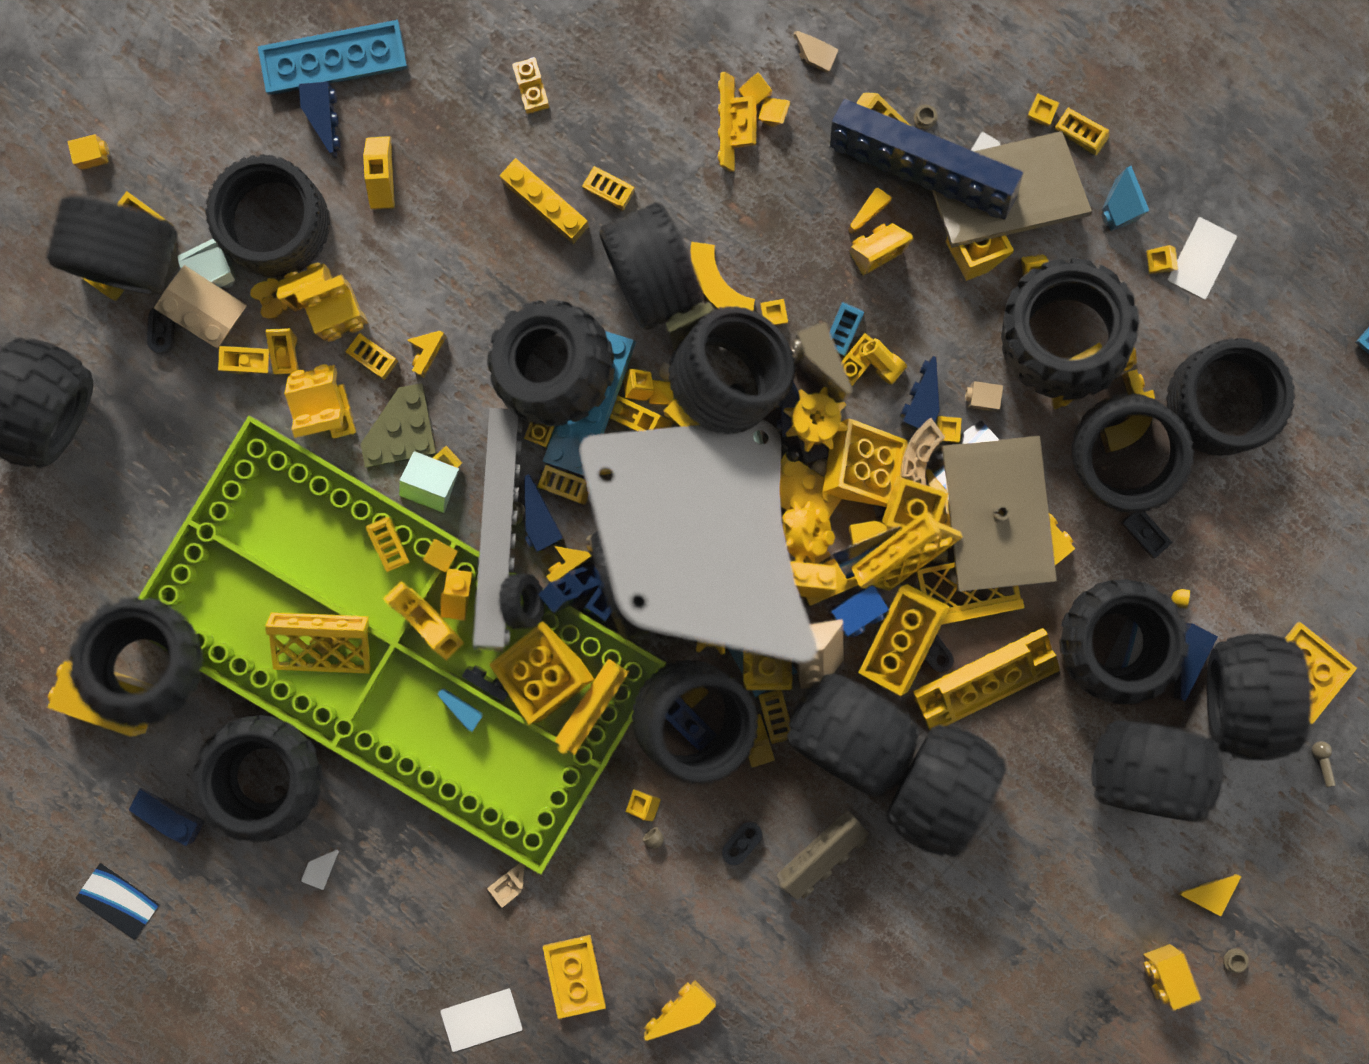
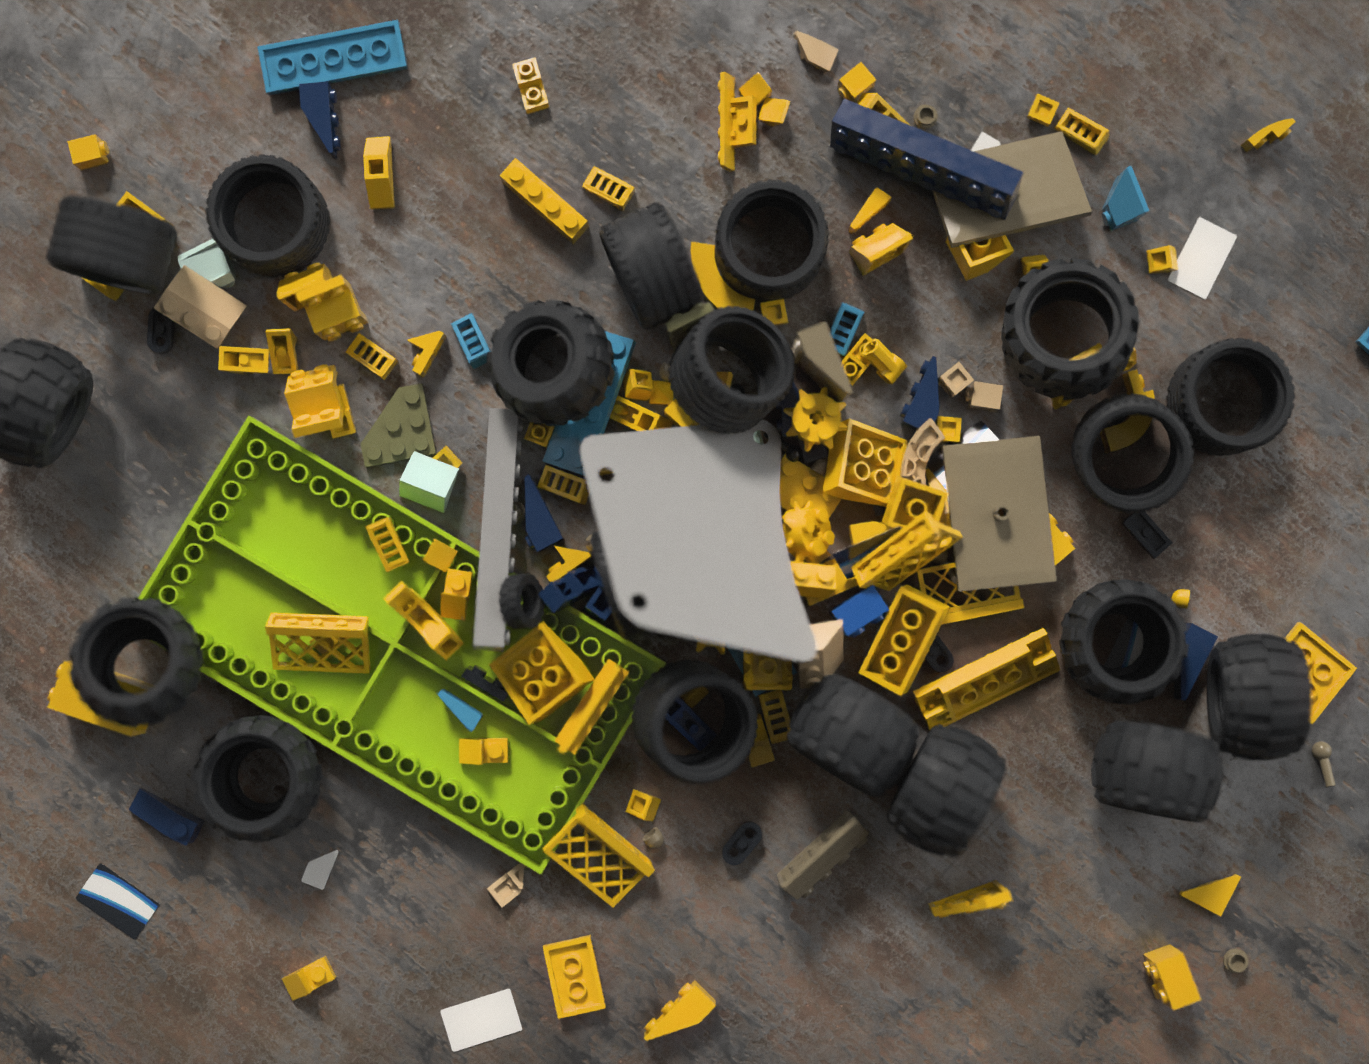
(263, 292): yellow piece -> none
(309, 978): none -> yellow slope
(478, 355): none -> dark azure slope
(483, 750): none -> yellow slope
(611, 839): none -> yellow fence
(725, 378): none -> yellow slope
(772, 194): none -> black tyre
(855, 83): none -> yellow brick
(955, 380): none -> tan brick
(981, 897): none -> yellow plate
(1269, 133): none -> yellow slope

